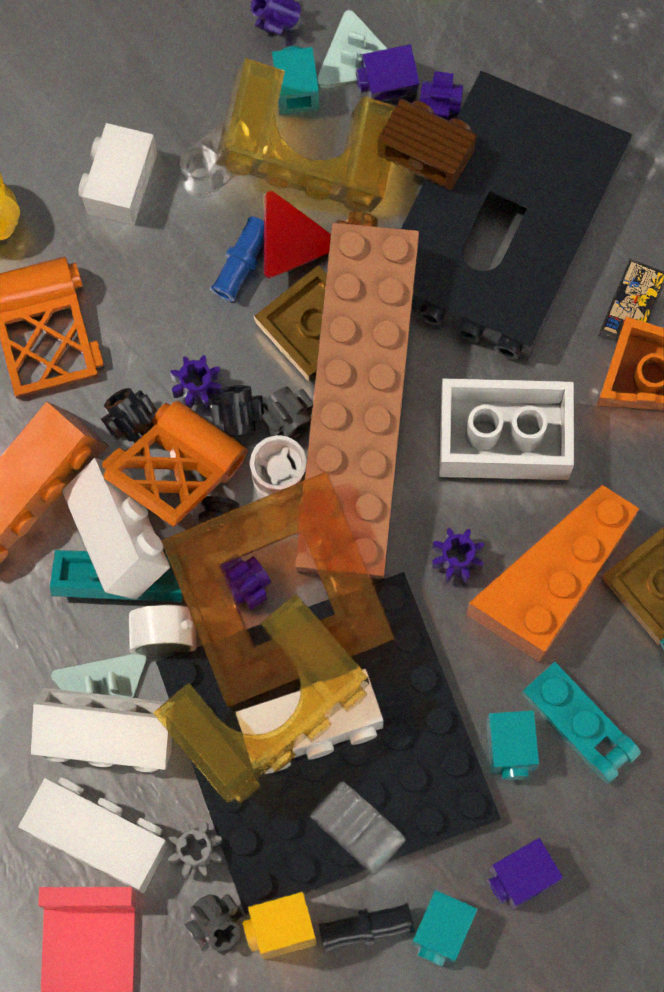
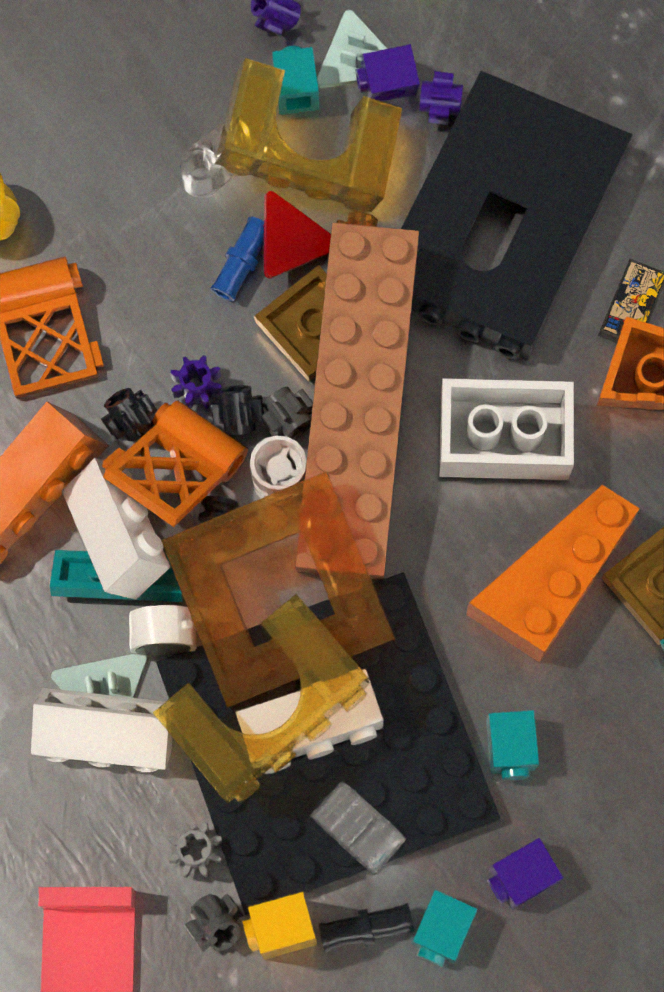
(95, 833): white brick -> none
(118, 173): white brick -> none
(247, 581): dark purple gear -> none
(427, 143): reddish brown brick -> none
(464, 546): dark purple gear -> none
(580, 722): teal plate -> none

